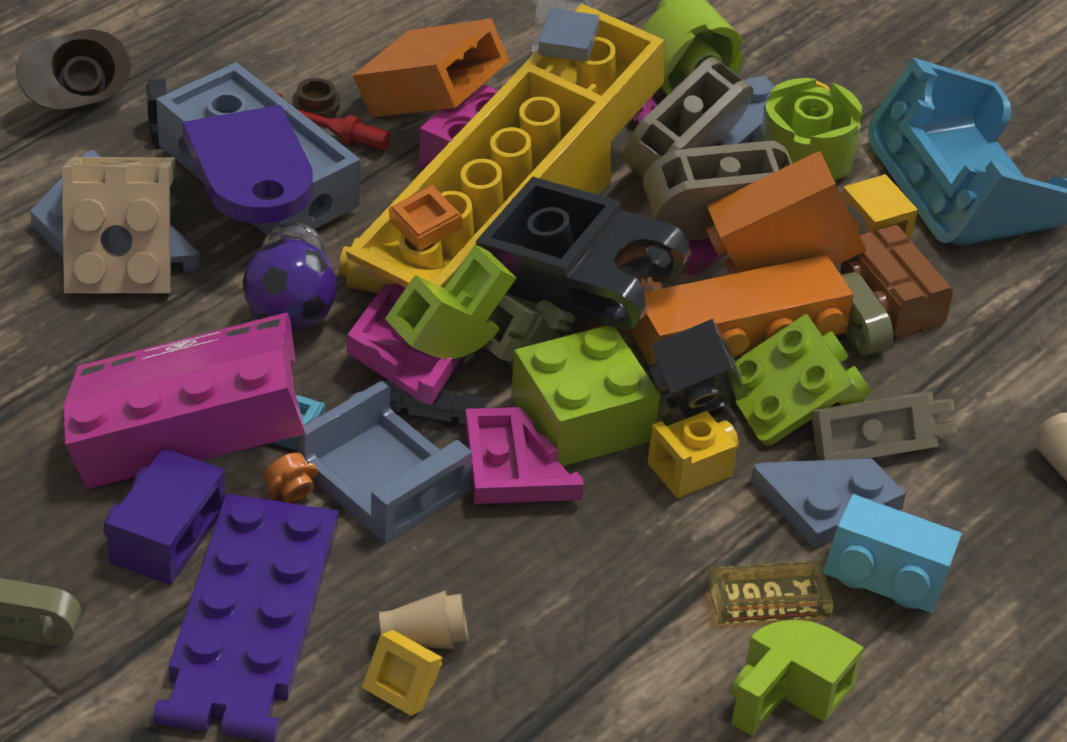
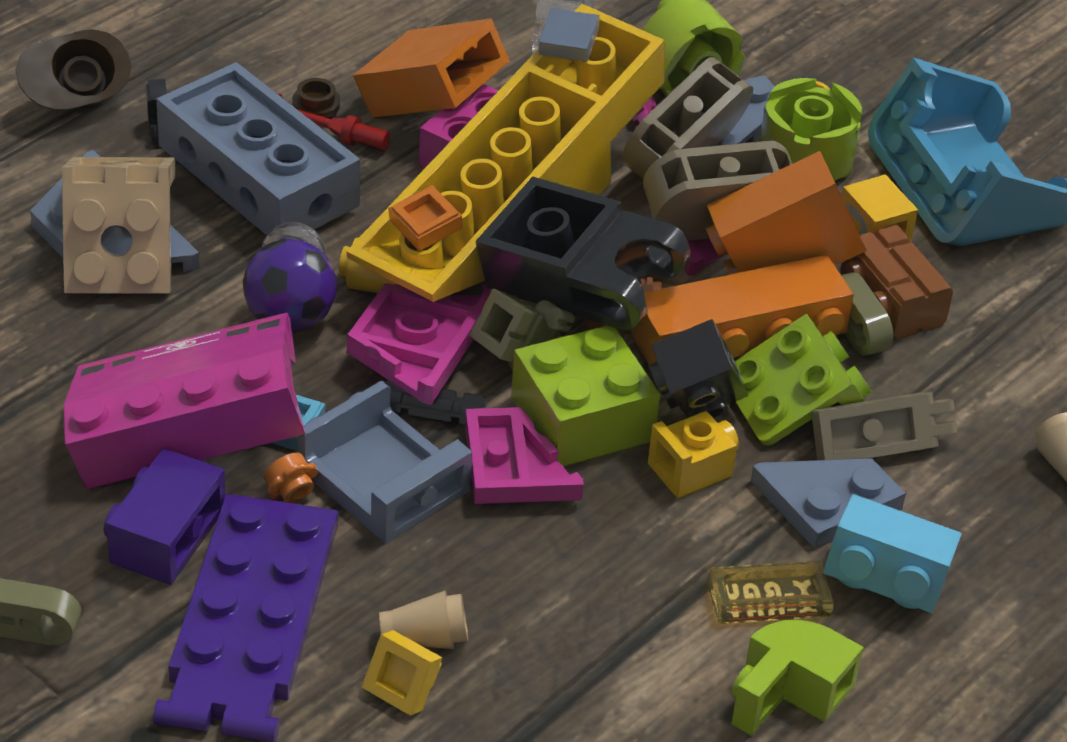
(251, 158): dark purple tile -> none
(456, 317): lime brick -> none

